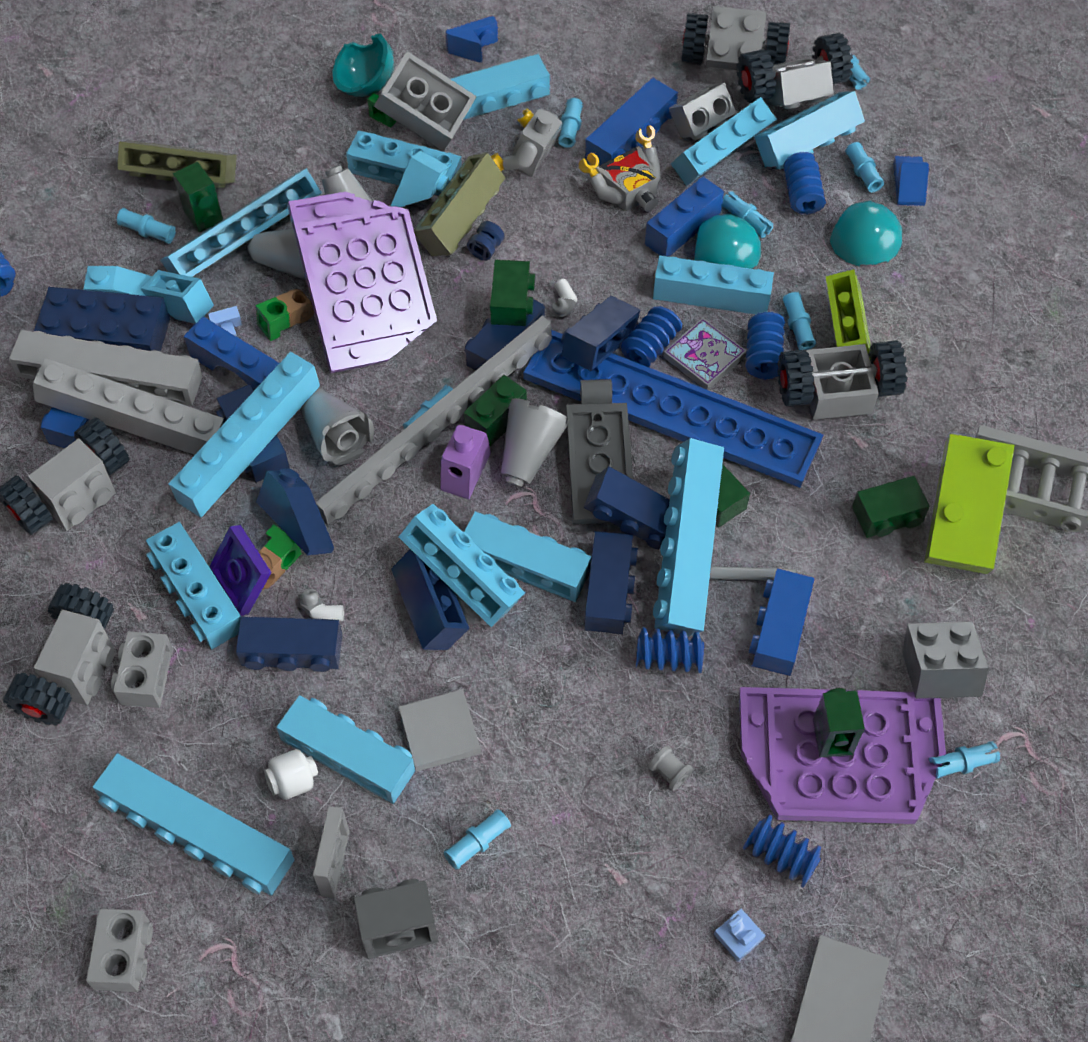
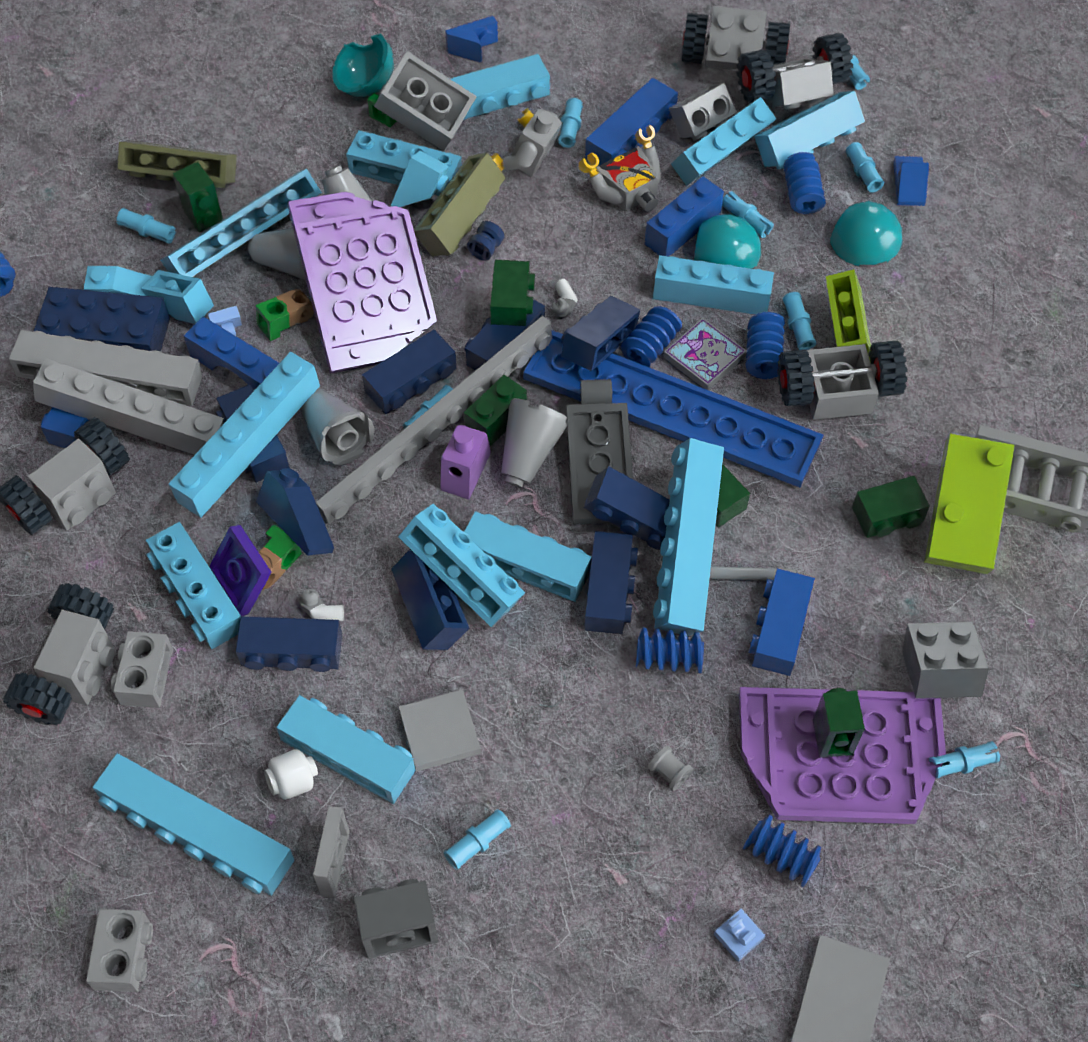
(409, 371): none -> dark blue brick

